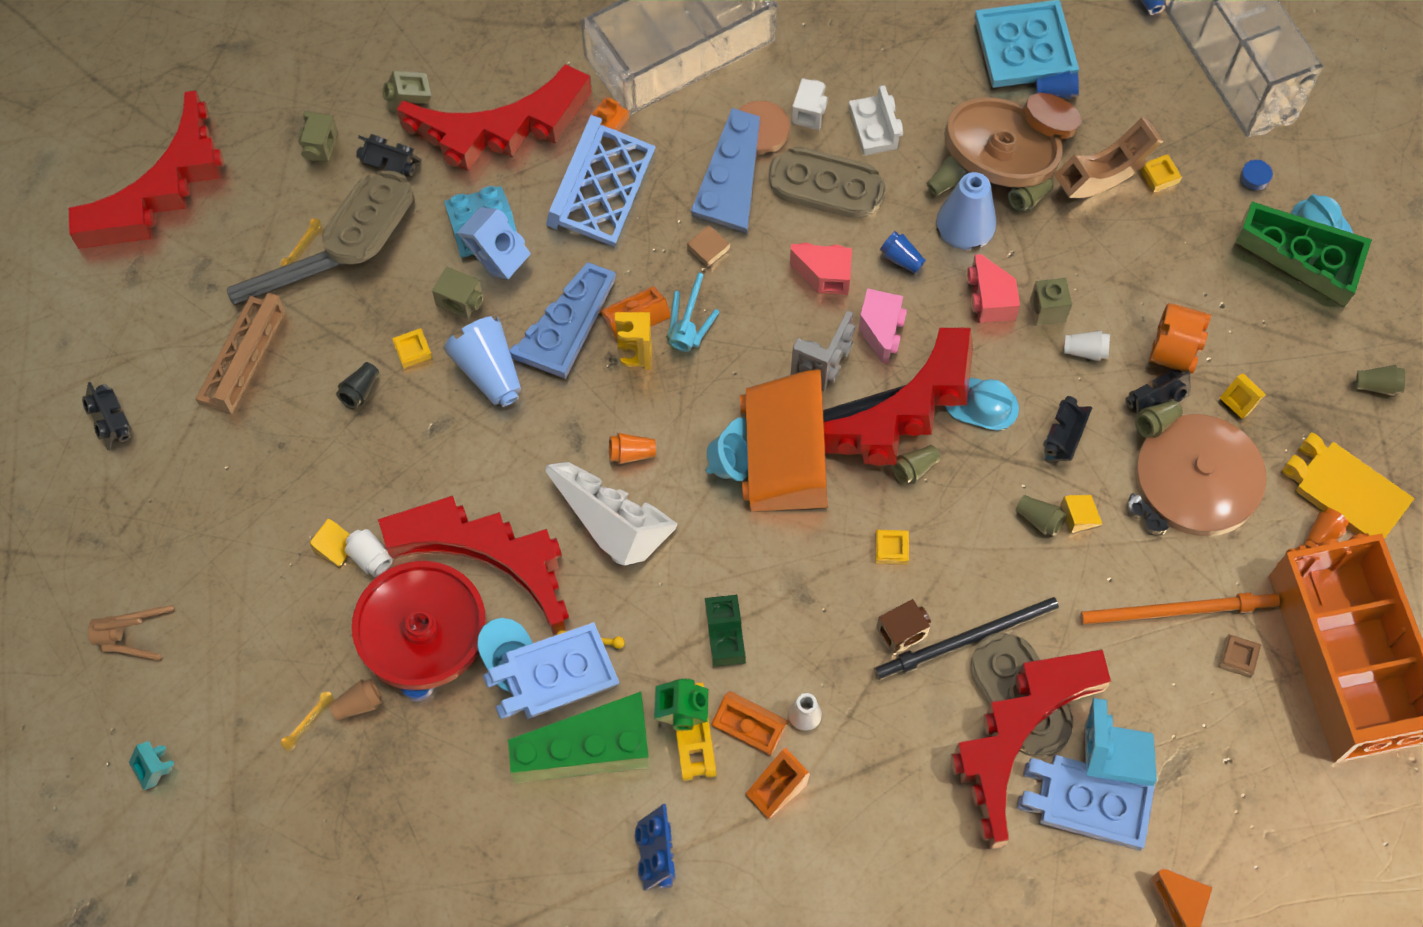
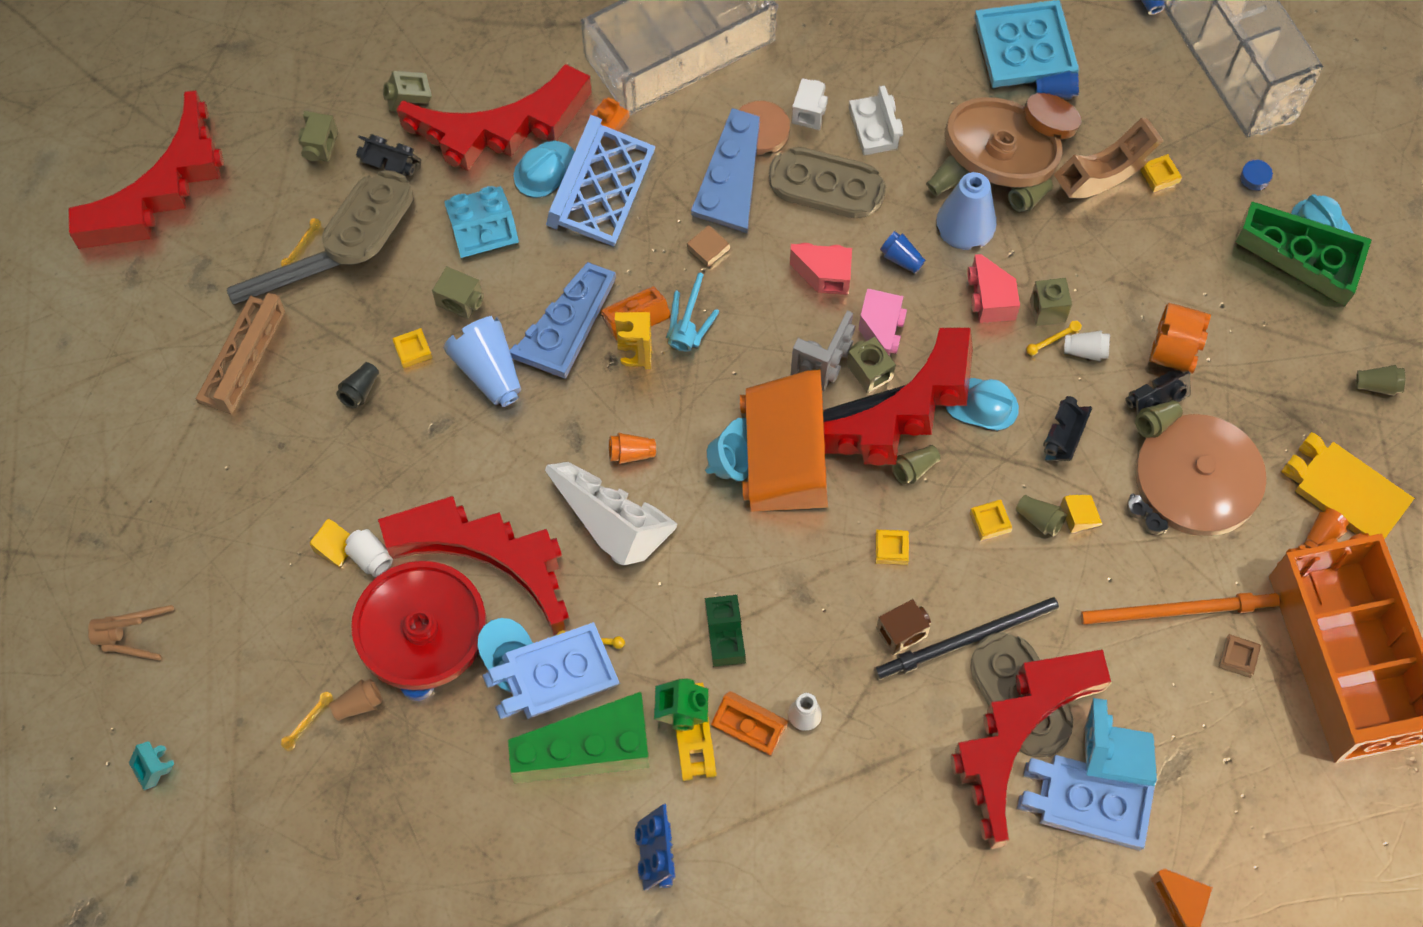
(106, 425): black hinge -> none
(480, 236): light blue brick -> none
(543, 168): none -> medium azure piece
(778, 783): orange slope -> none
(870, 375): none -> olive brick
(991, 519): none -> yellow tile
(1074, 328): none -> yellow hinge
(1242, 396): yellow tile -> none

